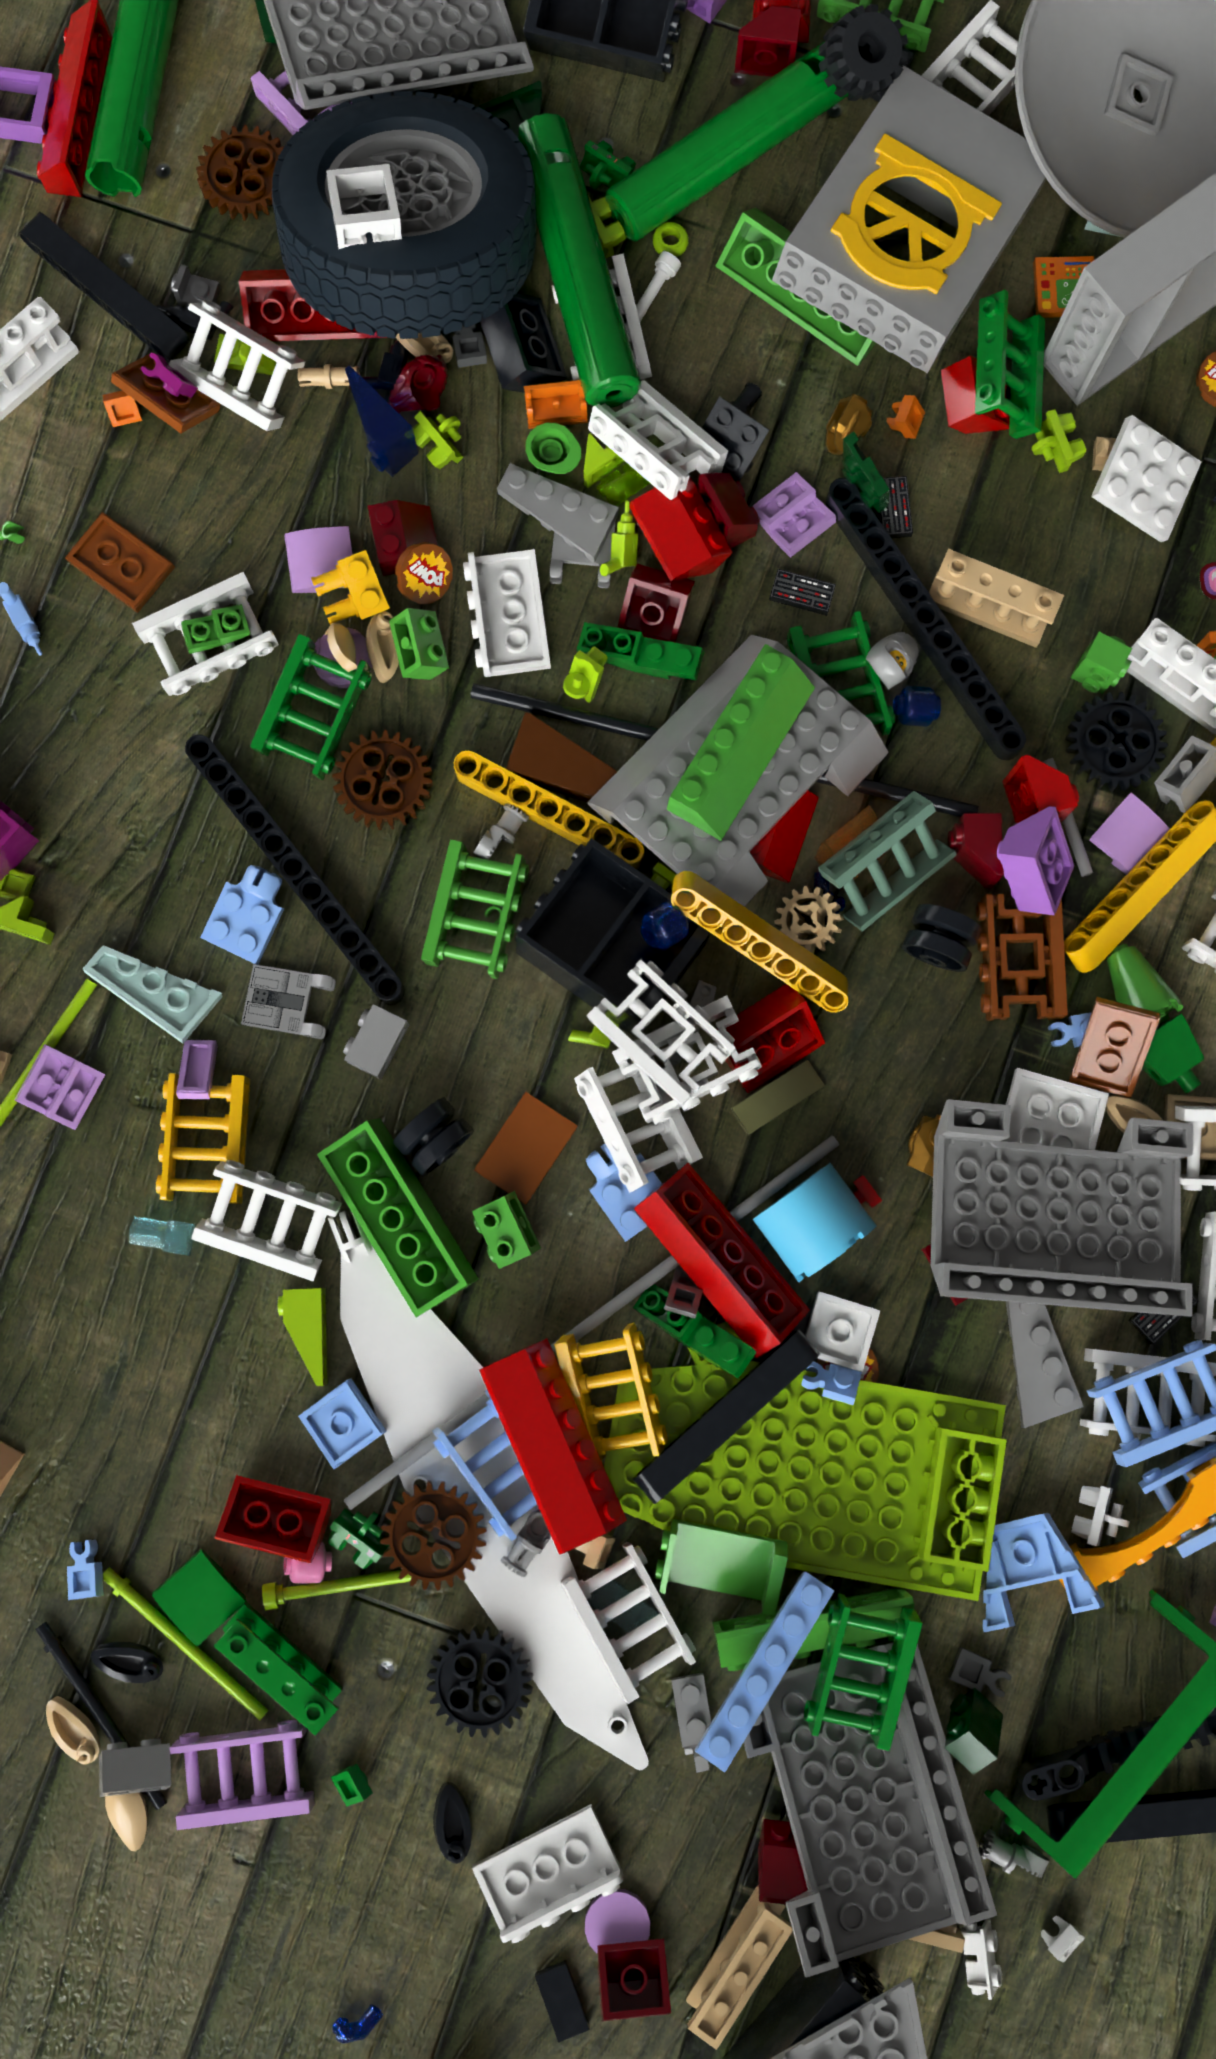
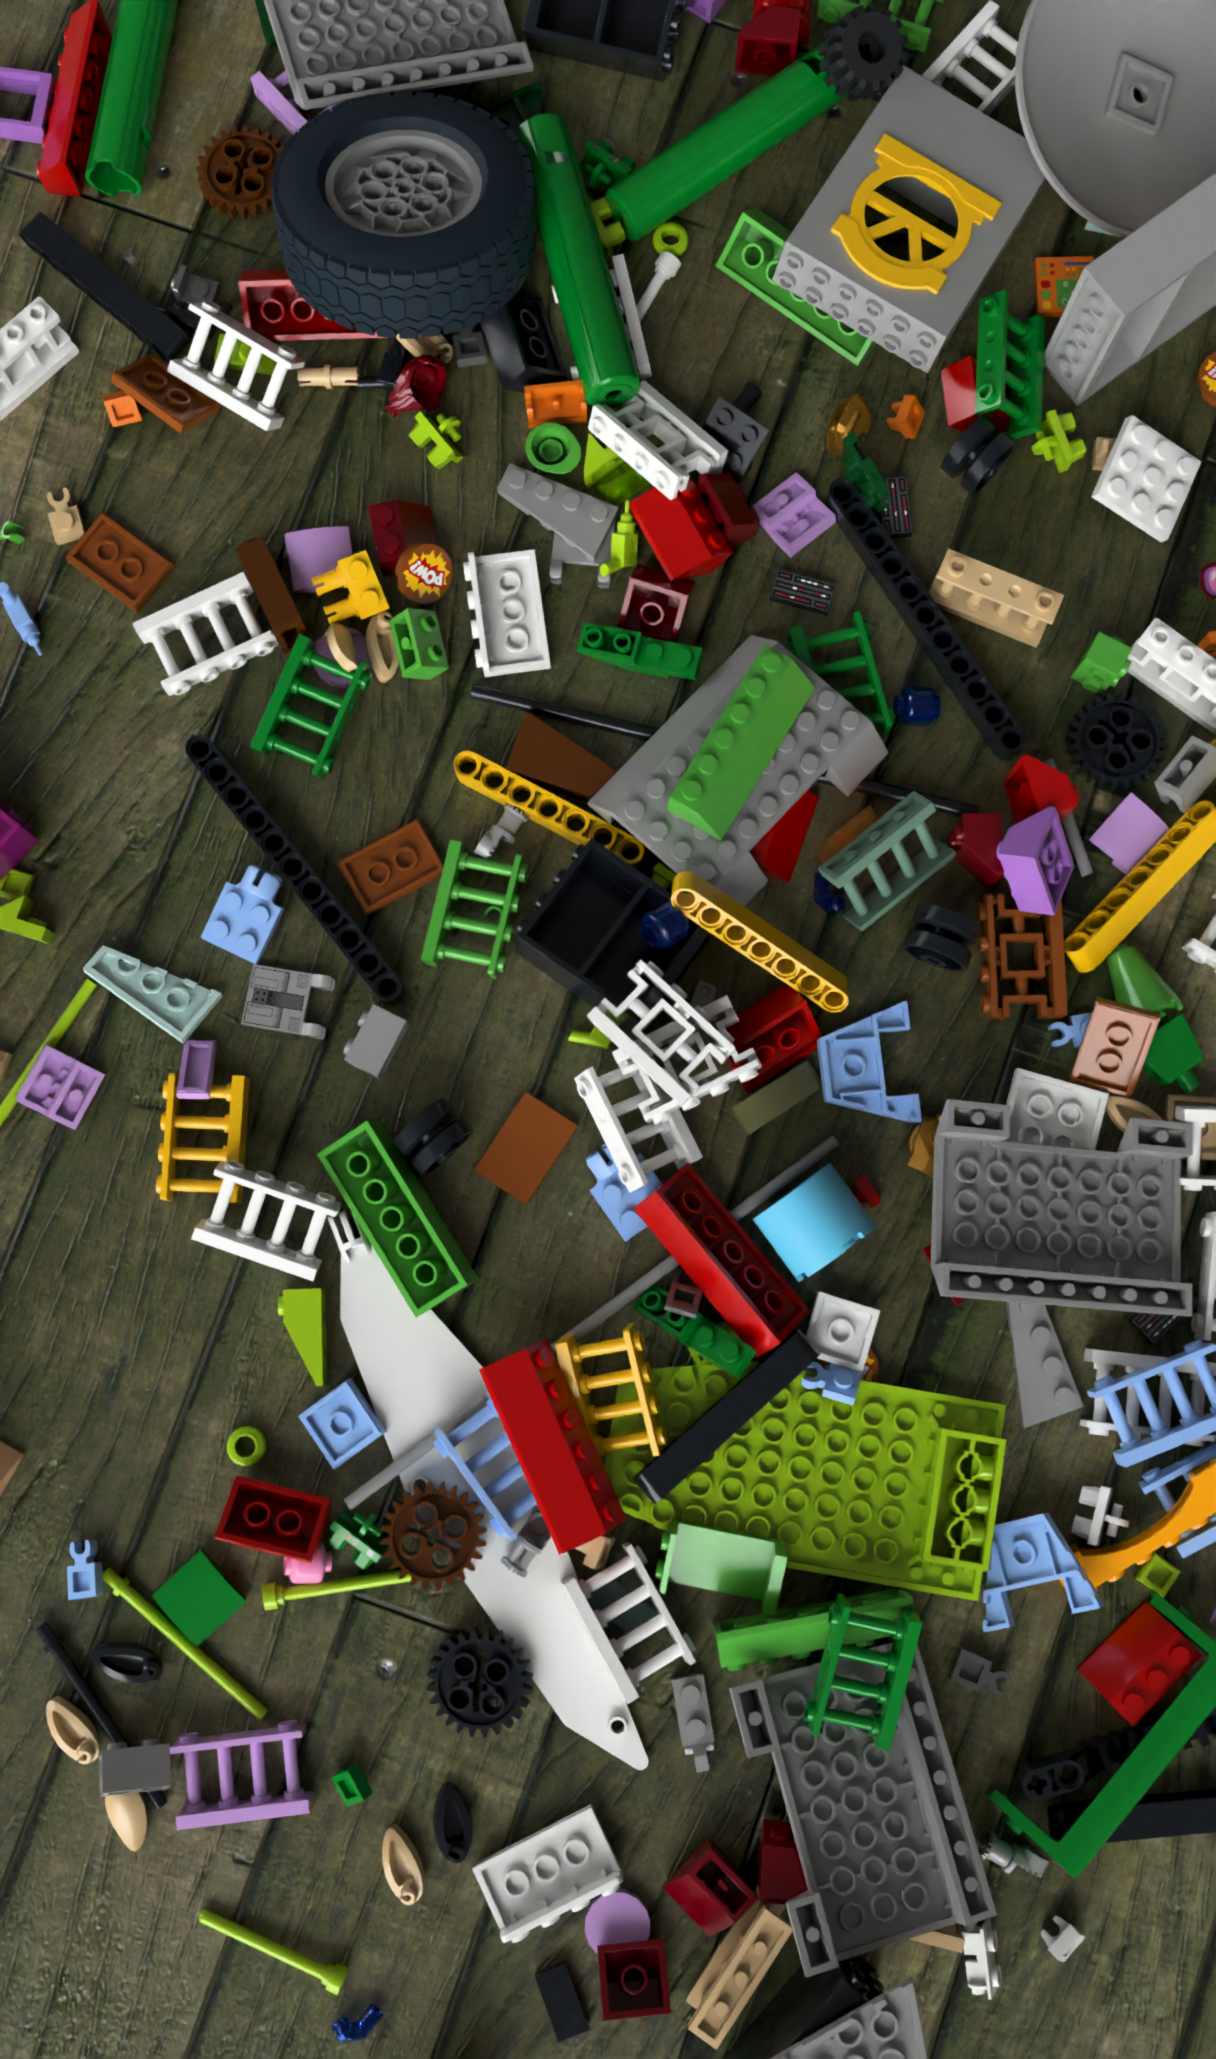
(66, 520): none -> tan plate
(169, 1236): clear light blue piece -> none
(173, 380): magenta plate -> none
(216, 630): bright green slope -> none
(232, 1446): none -> lime piece
(271, 592): none -> reddish brown slope
(279, 1668): green fence -> none
(331, 1975): none -> lime piece
(356, 772): reddish brown gear -> none
(372, 180): white window -> none
(386, 431): clear blue slope -> none
(392, 867): none -> dark orange tile
(402, 1865): none -> tan arm
(505, 1230): bright green brick -> none
(585, 674): lime hips -> none
(711, 1889): none -> dark red slope
(764, 1671): light blue brick -> none
(817, 912): tan gear -> none
(854, 1067): none -> light blue wing
(893, 658): light grey piece -> none
(973, 1730): dark green brick -> none
(978, 454): none -> black wheel
(1138, 1663): none -> red slope
(1157, 1574): none -> lime tile

